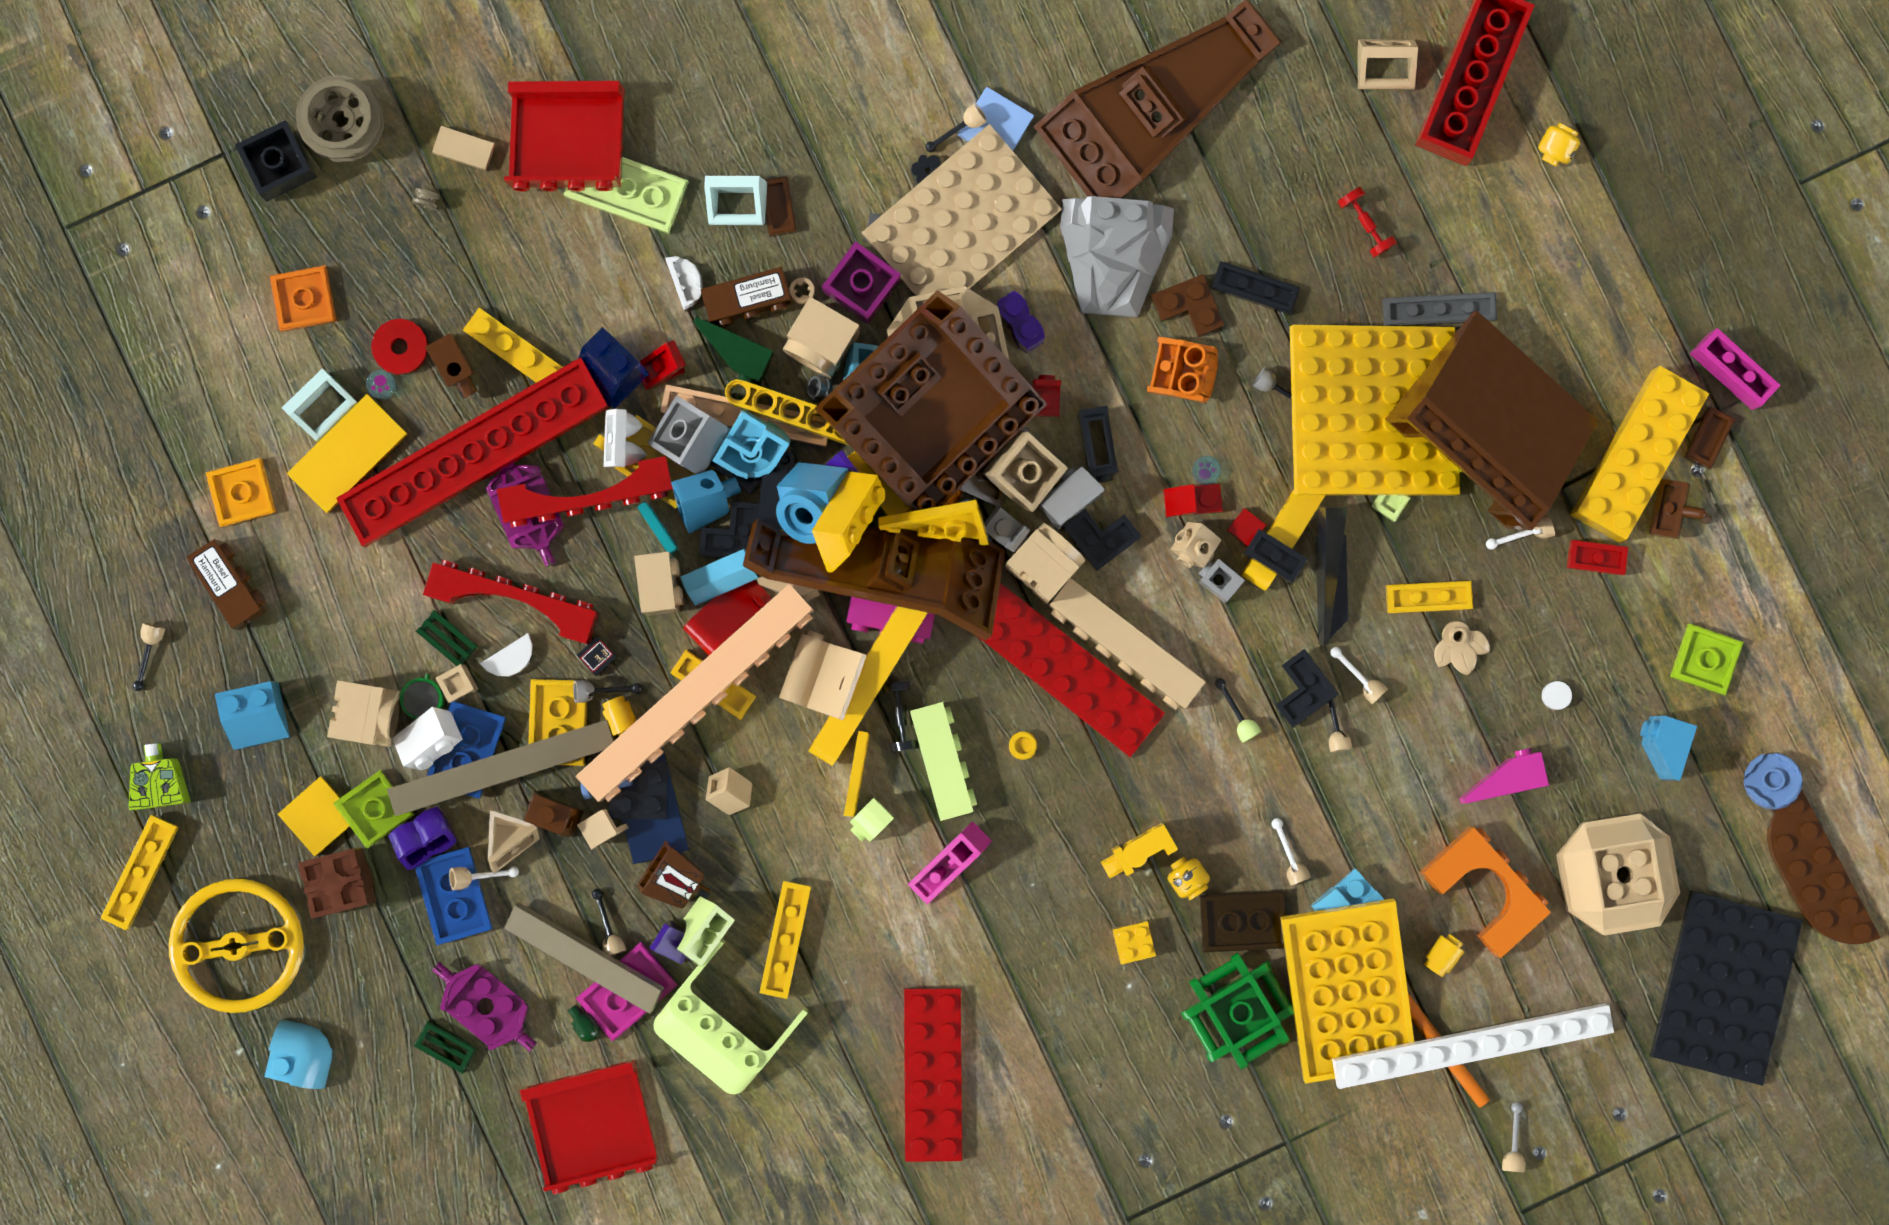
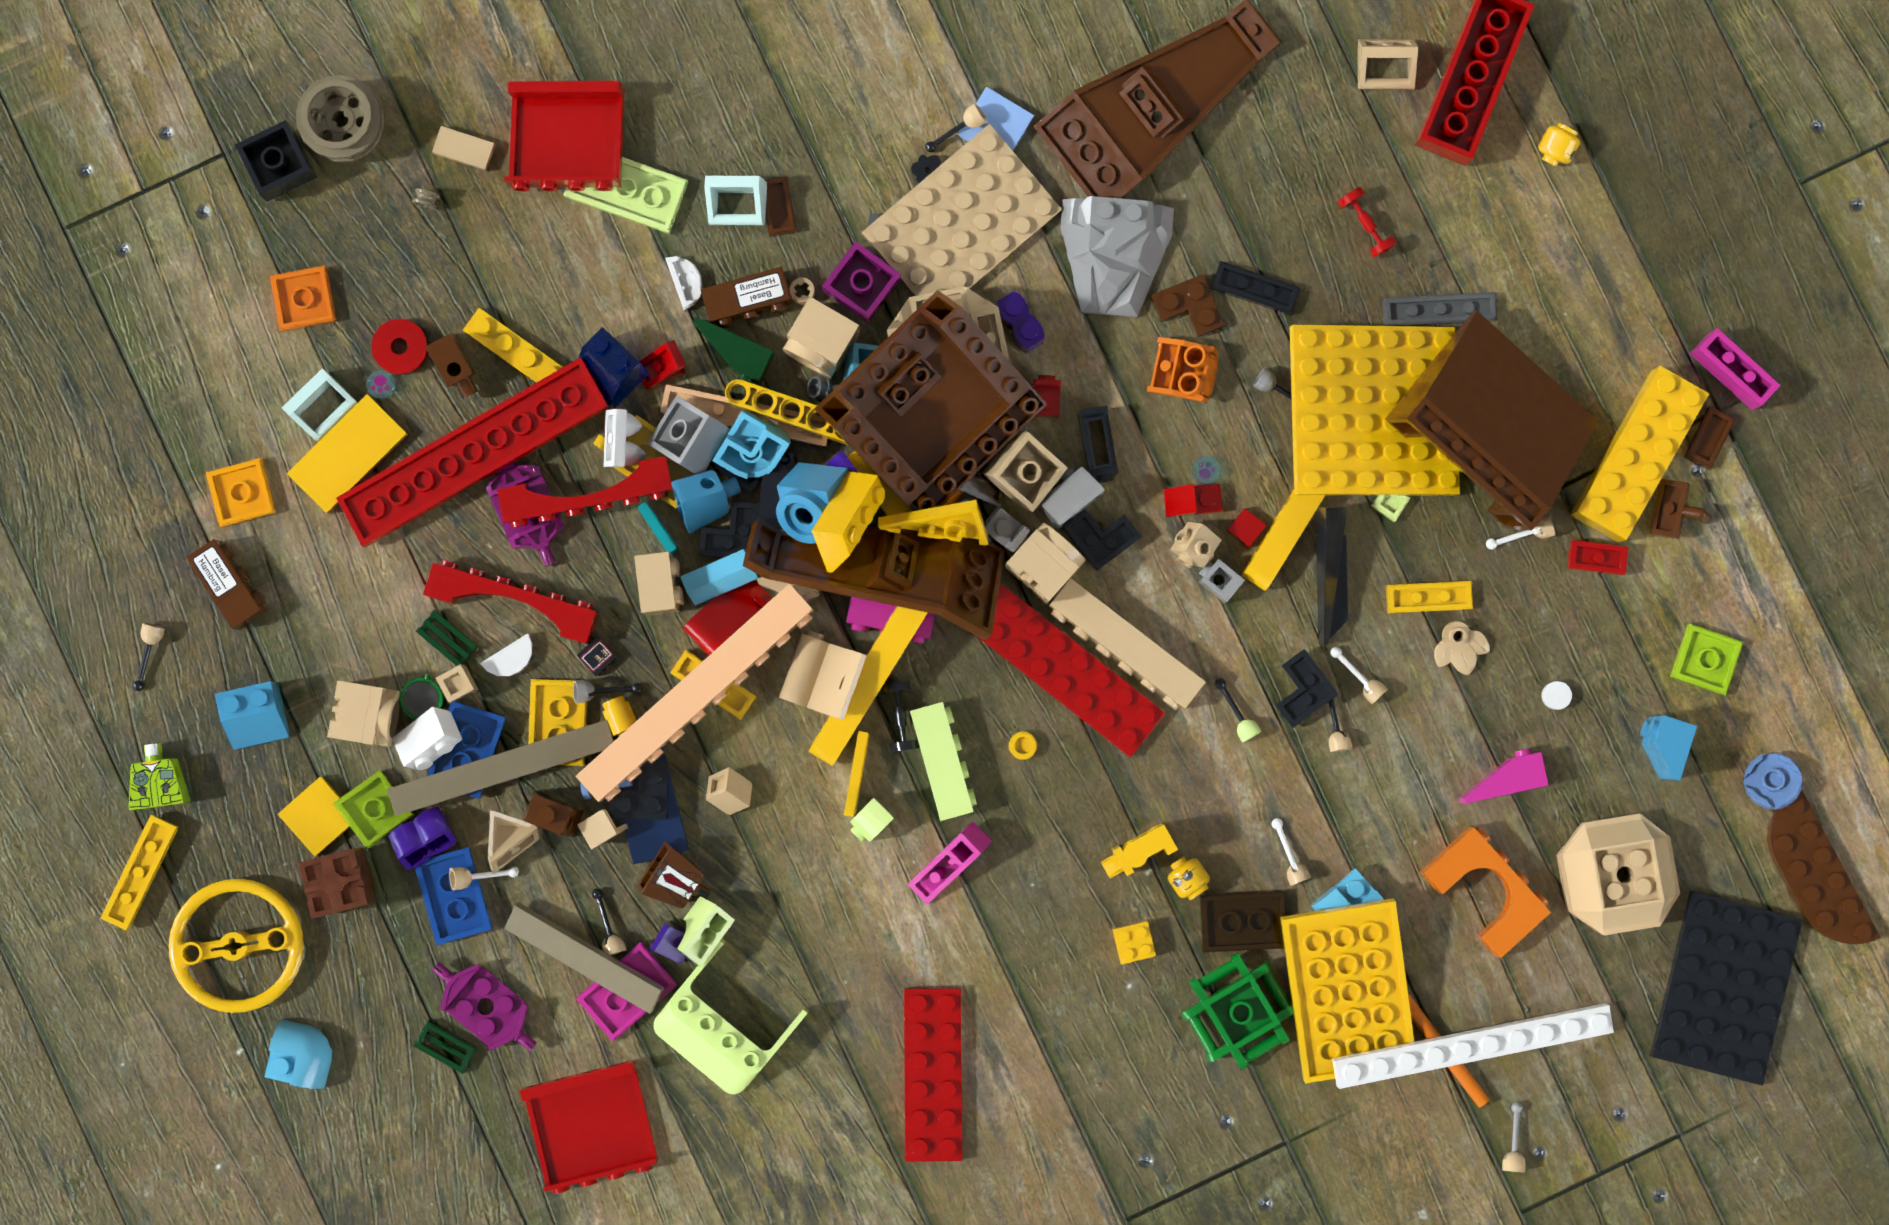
(584, 1024): dark green cylinder -> none
(785, 939): yellow plate -> none
(1275, 556): black plate -> none
(1444, 955): yellow brick -> none

